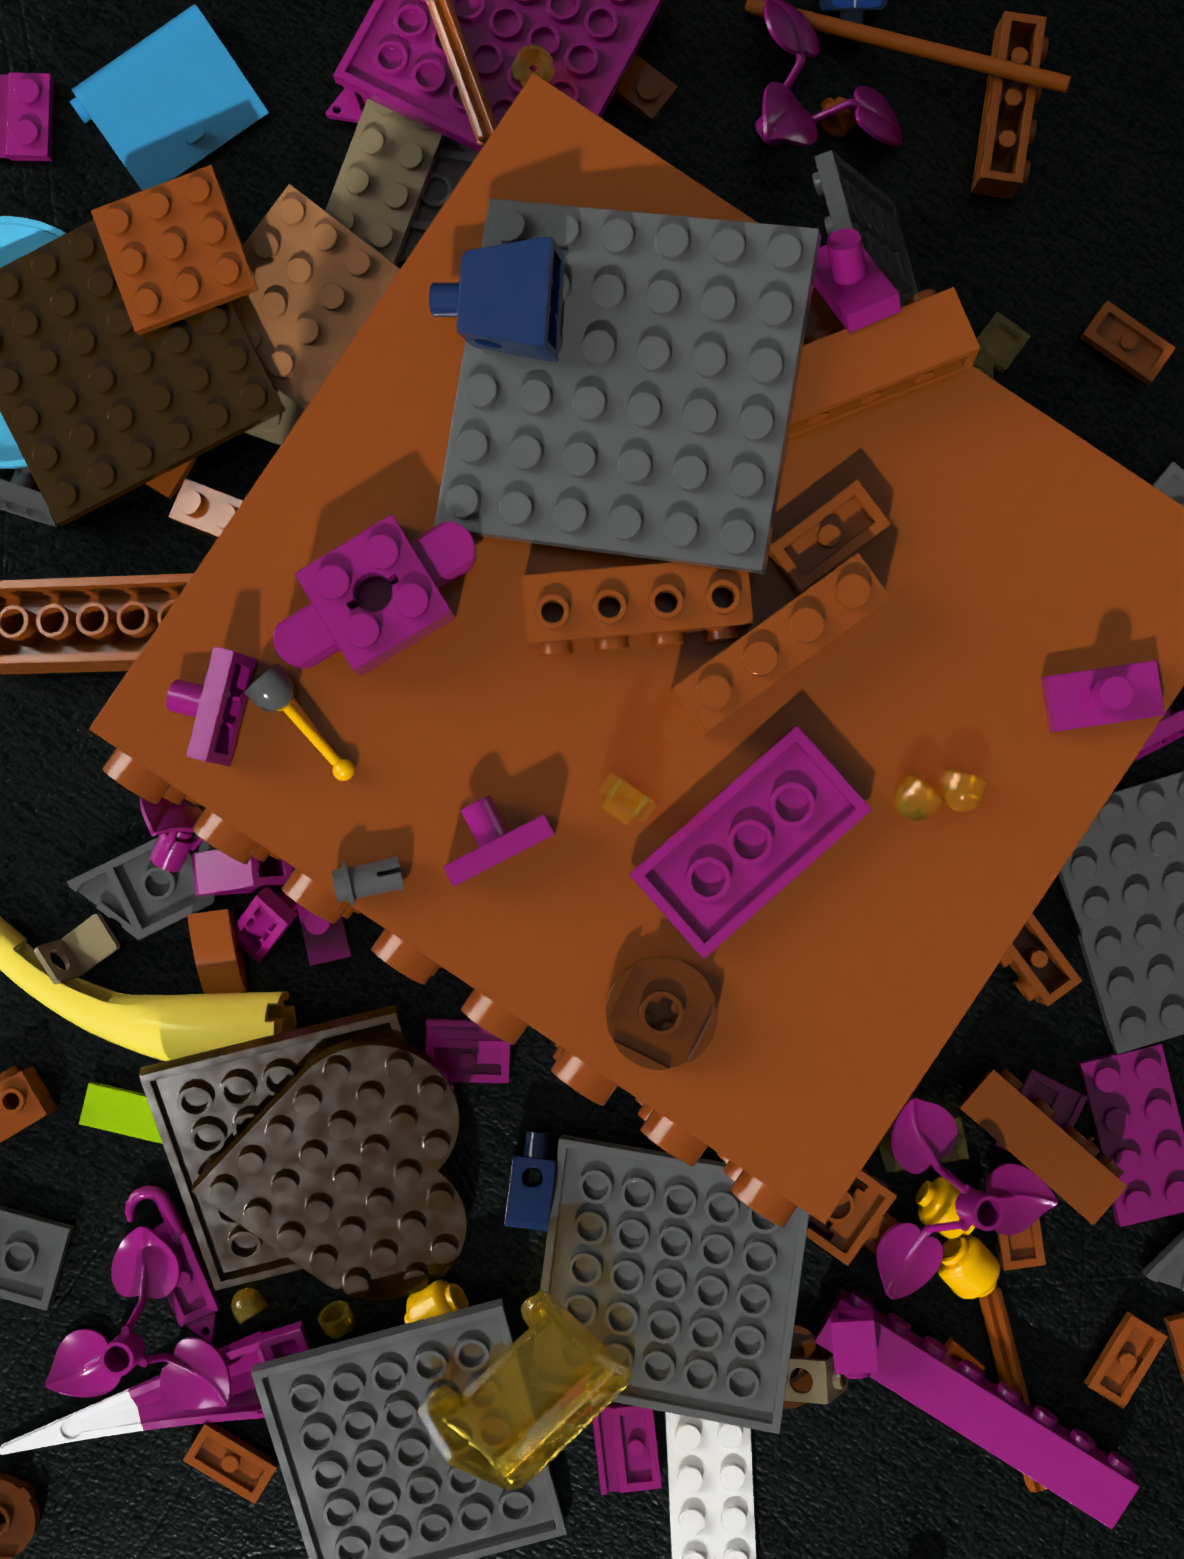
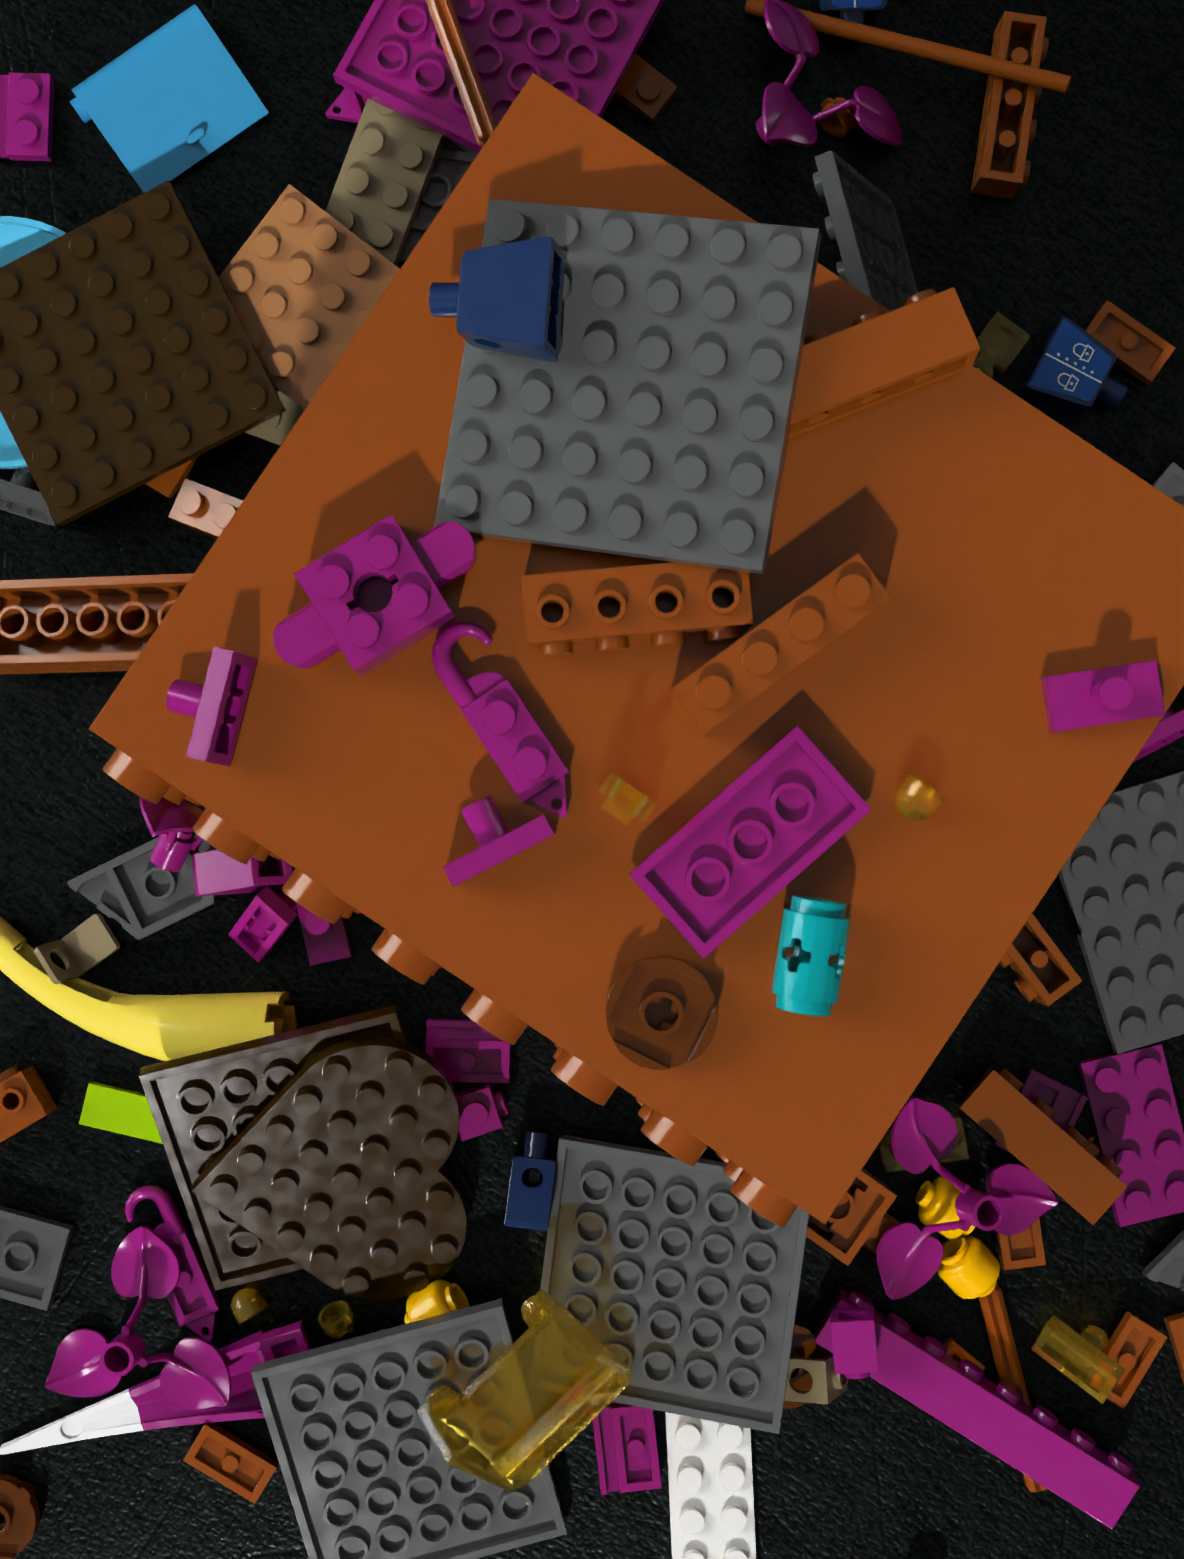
(174, 250): dark orange plate -> none
(216, 952): dark orange slope -> none
(274, 693): hinge -> none
(367, 879): dark grey pin -> none
(480, 1110): none -> magenta brick
(502, 723): none -> magenta plate
(530, 56): clear yellow plate -> none
(804, 982): none -> teal piece
(828, 536): dark orange plate -> none
(853, 282): magenta tile -> none
(962, 790): clear yellow hinge -> none
(1072, 371): none -> torso
(1080, 1357): none -> clear yellow tile

